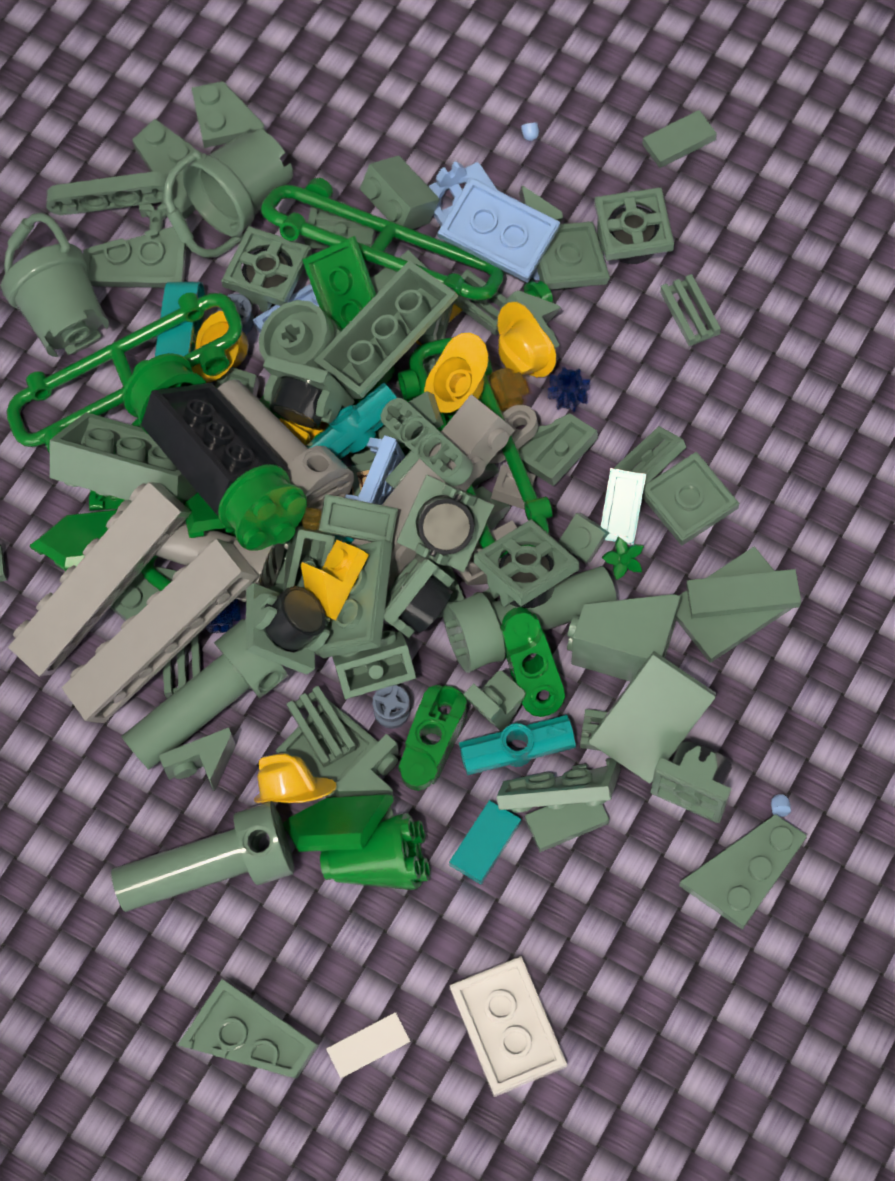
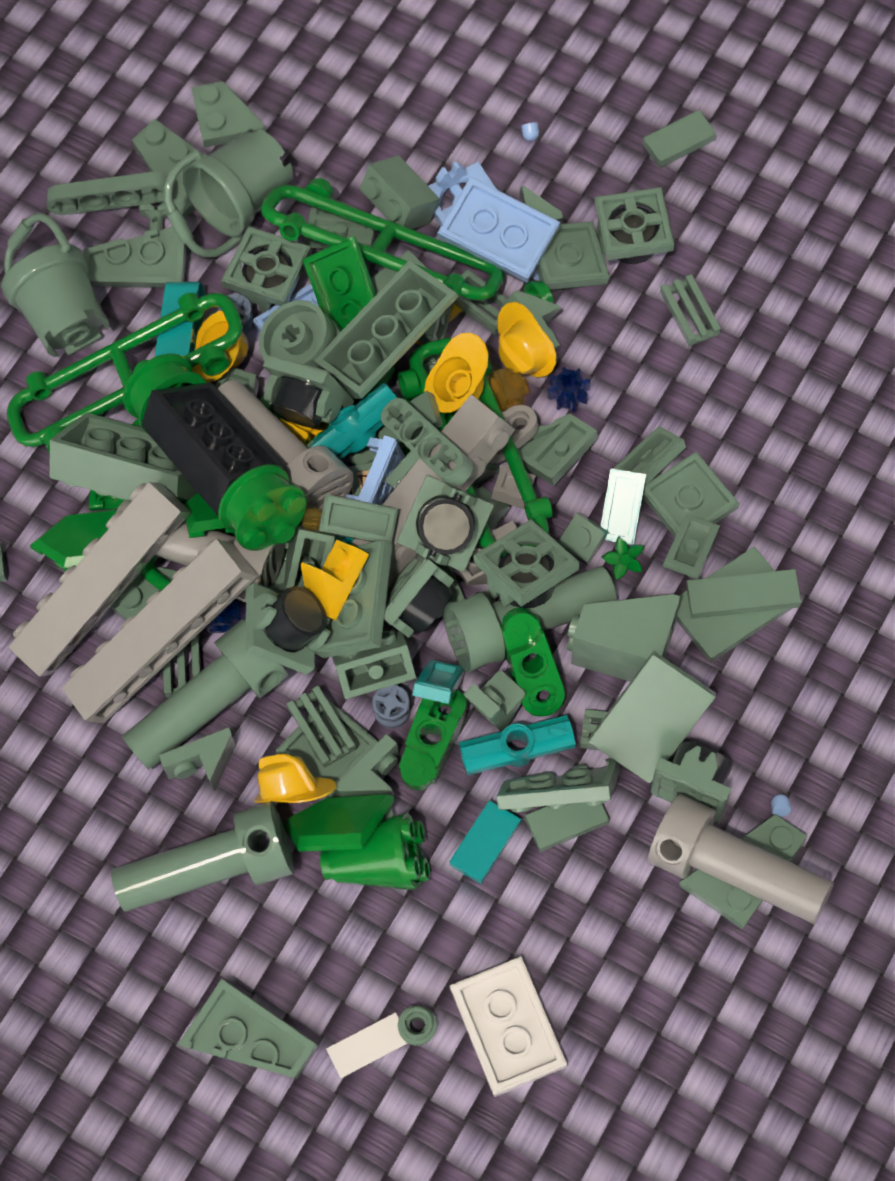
(417, 1013): none -> sand green plate
(438, 681): none -> teal tile
(691, 546): none -> sand green slope
(691, 841): none -> light grey piece

